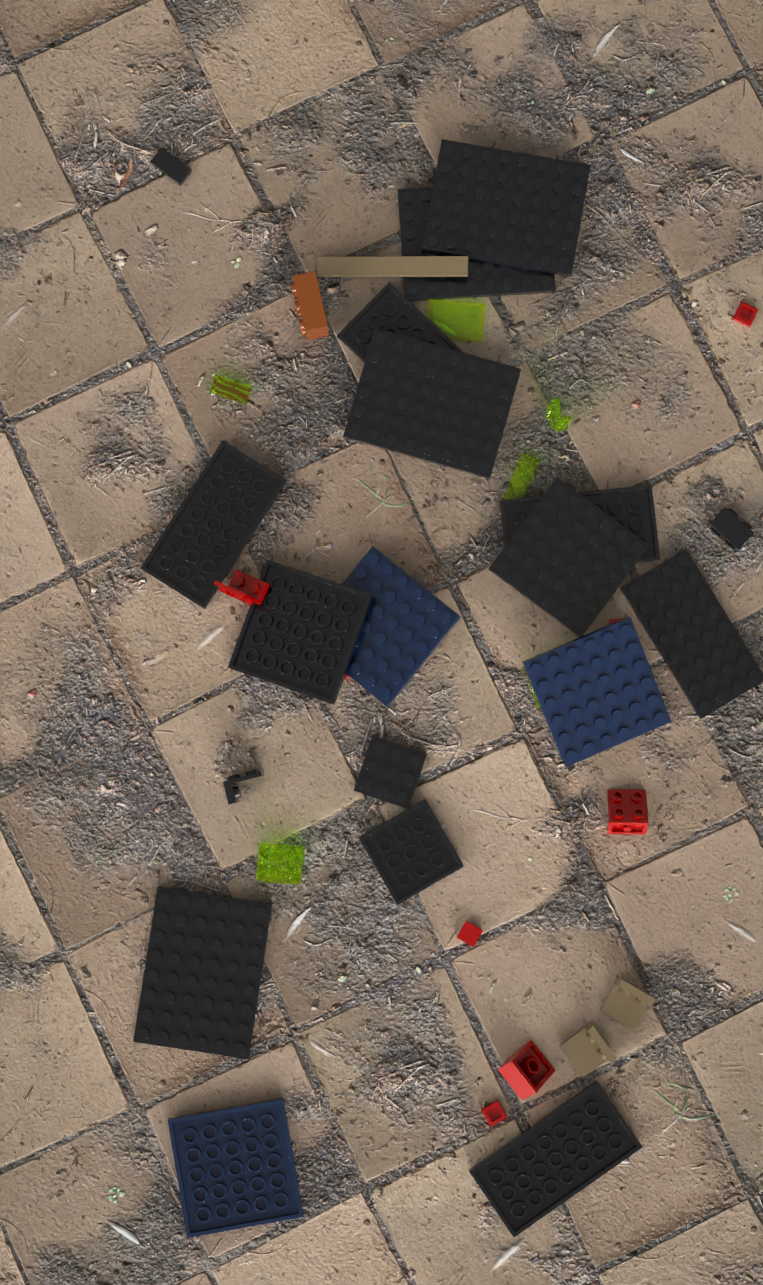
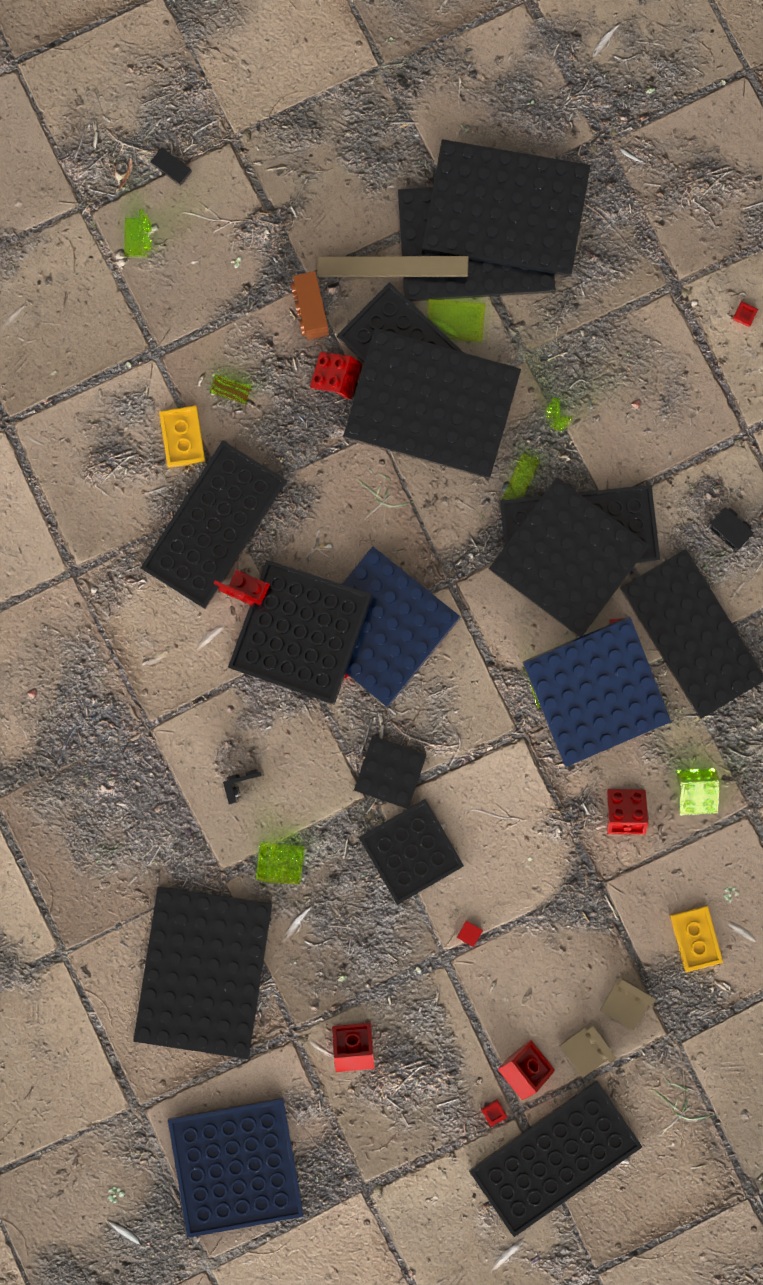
(136, 236): none -> clear neon green bracket
(182, 436): none -> yellow tile
(336, 374): none -> red bracket
(353, 1047): none -> red slope
(696, 938): none -> yellow tile
(698, 791): none -> clear neon green bracket

